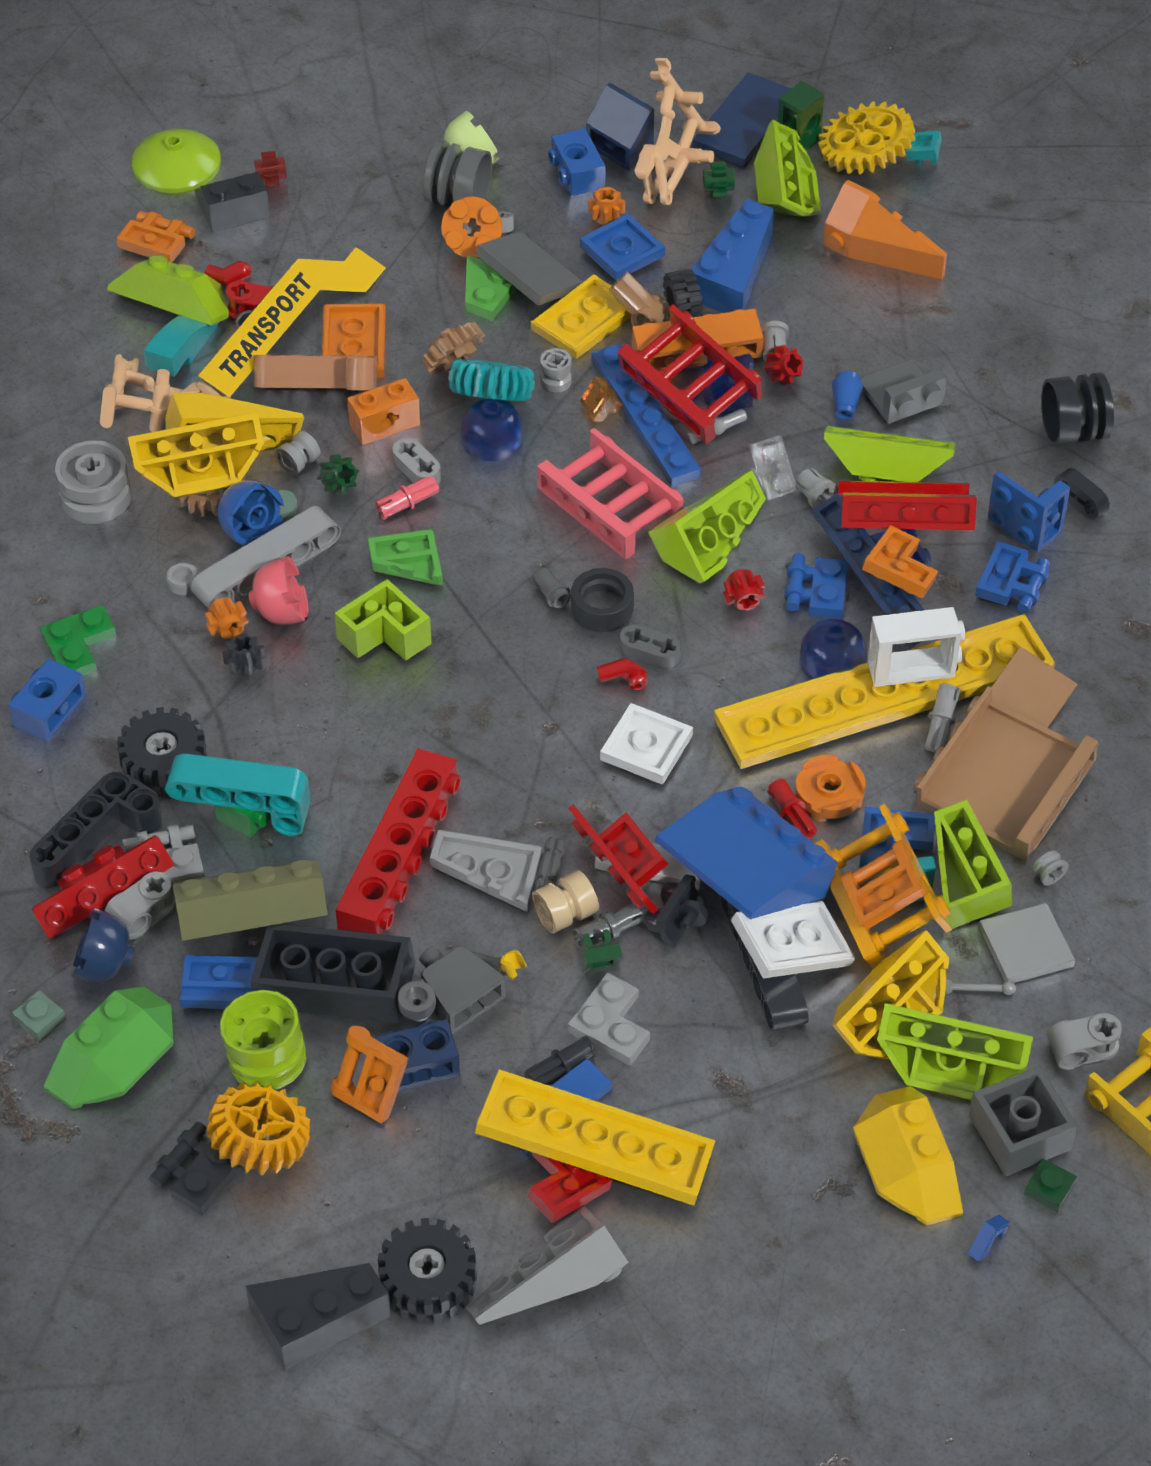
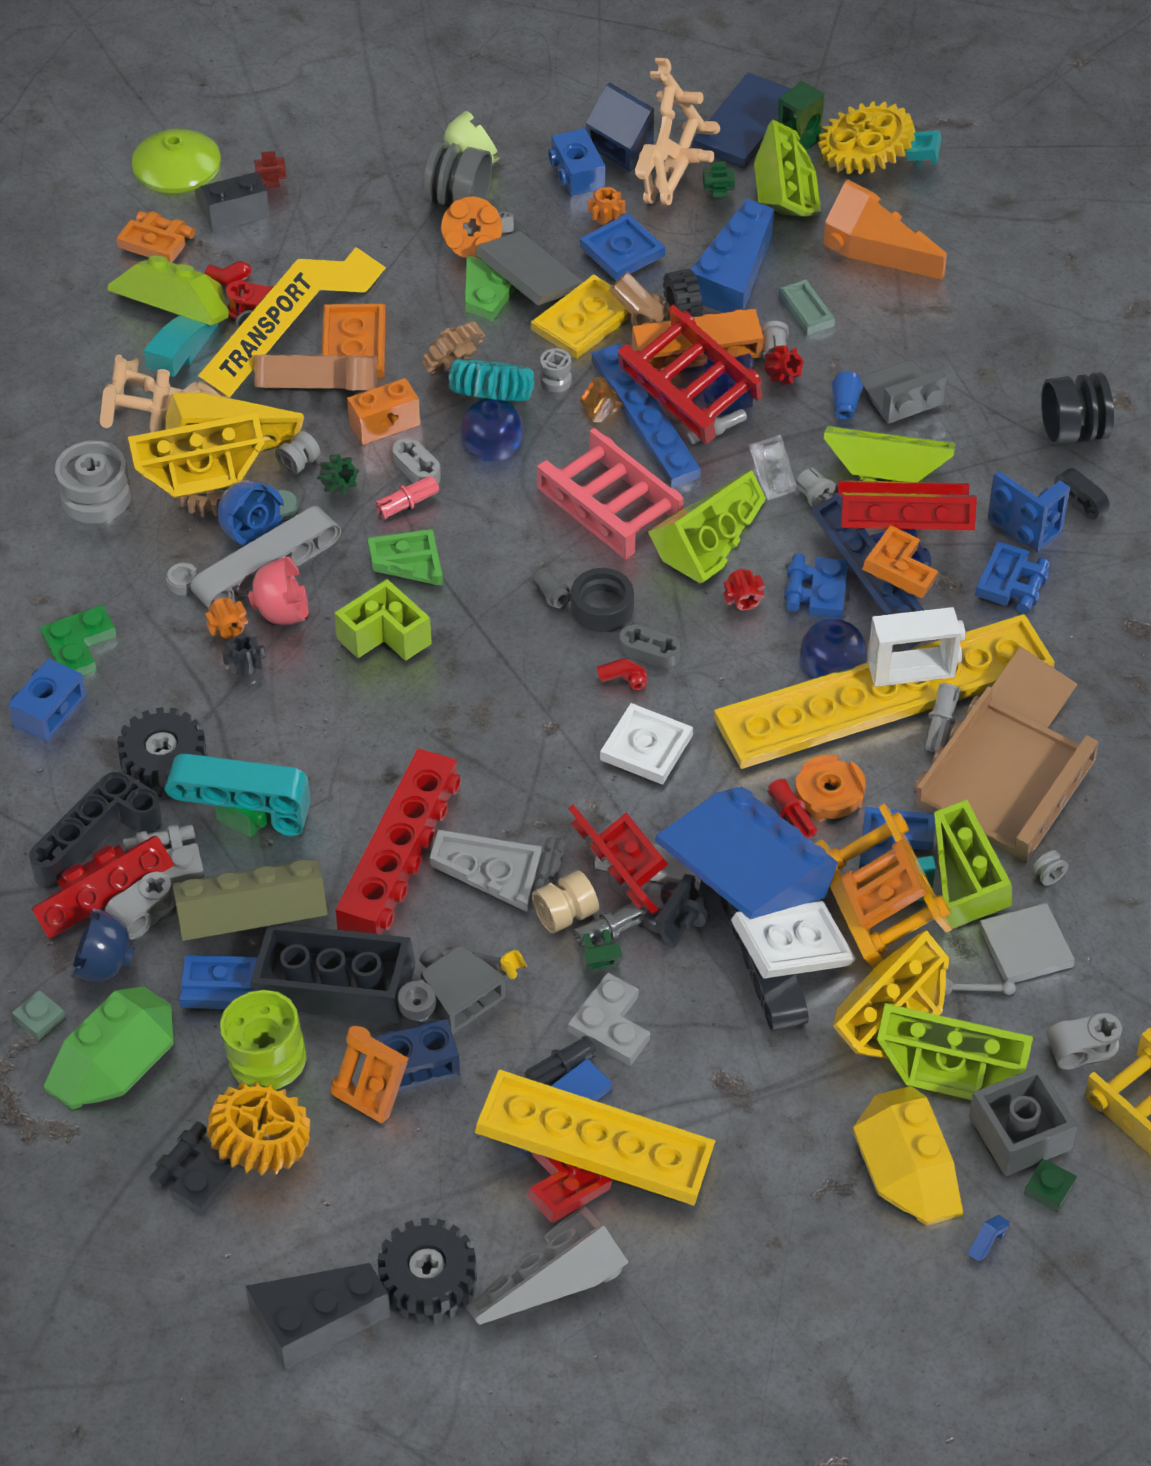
(806, 307): none -> sand green tile

